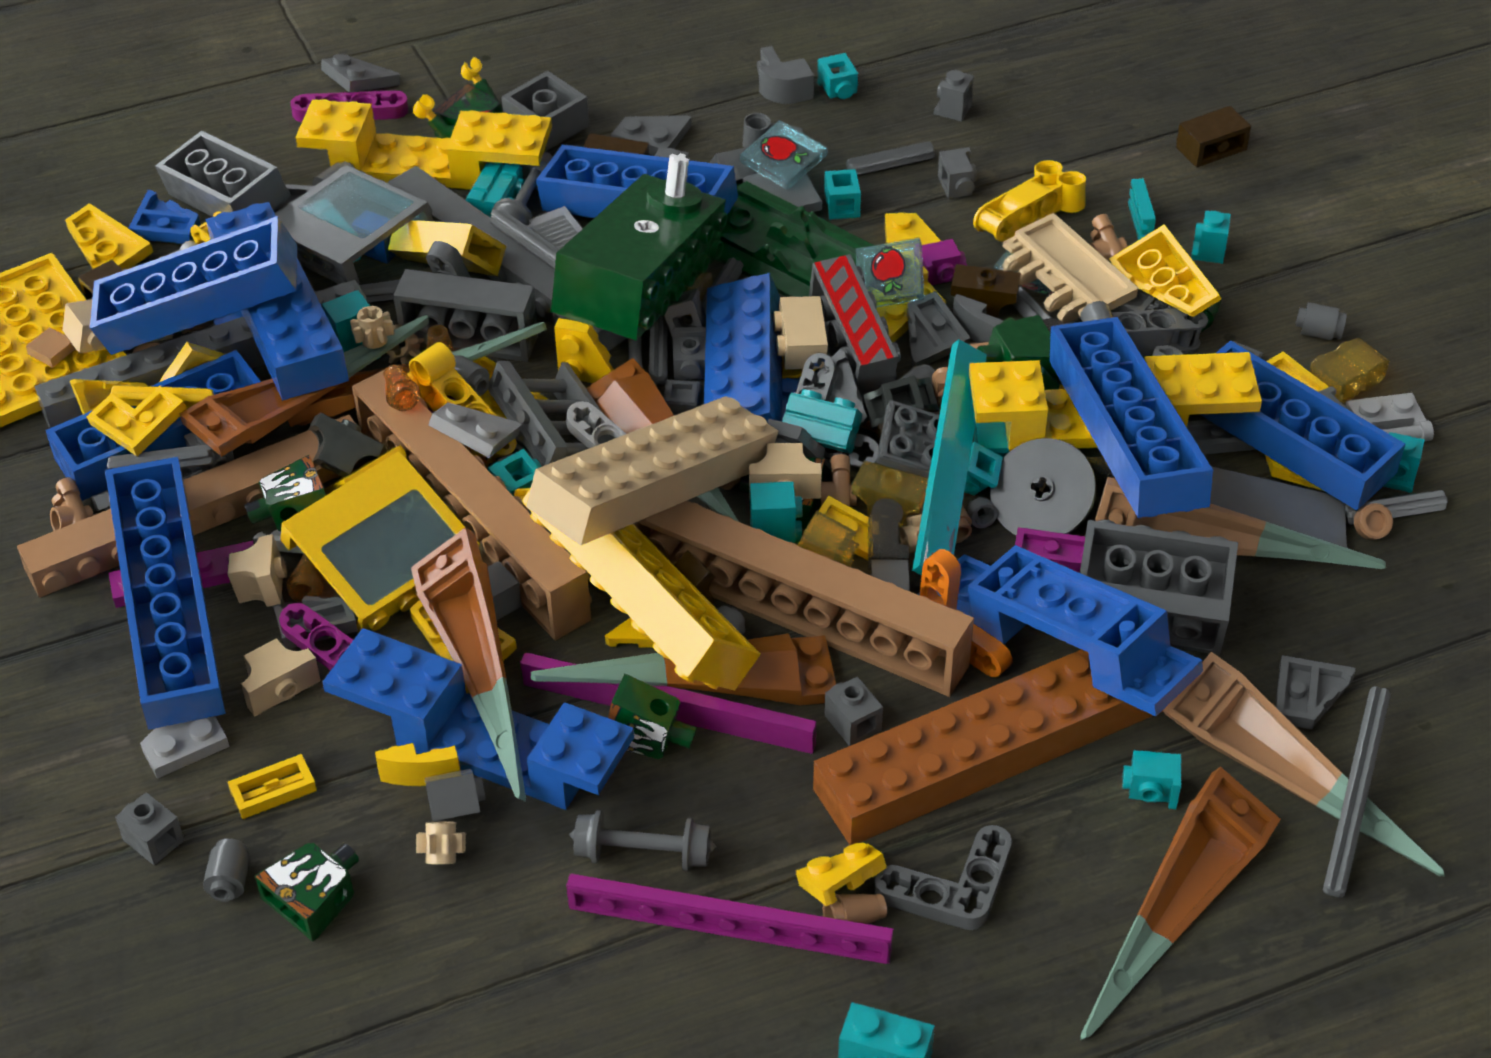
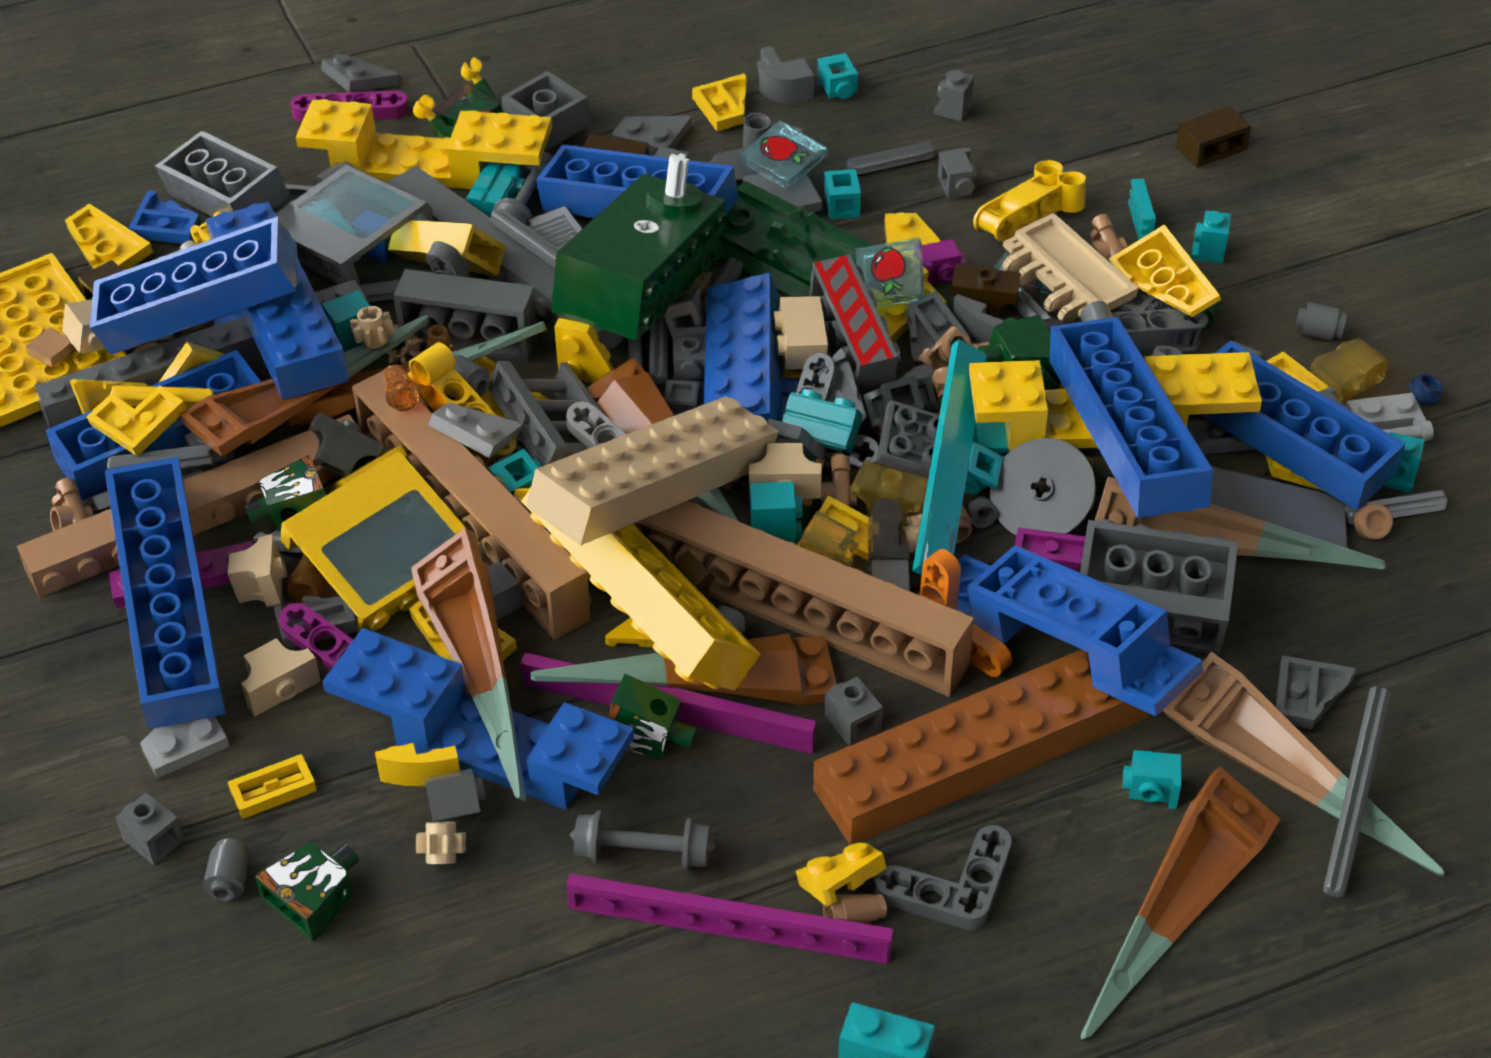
(722, 101): none -> yellow wing
(939, 353): none -> medium nougat plate
(1426, 388): none -> dark blue plate

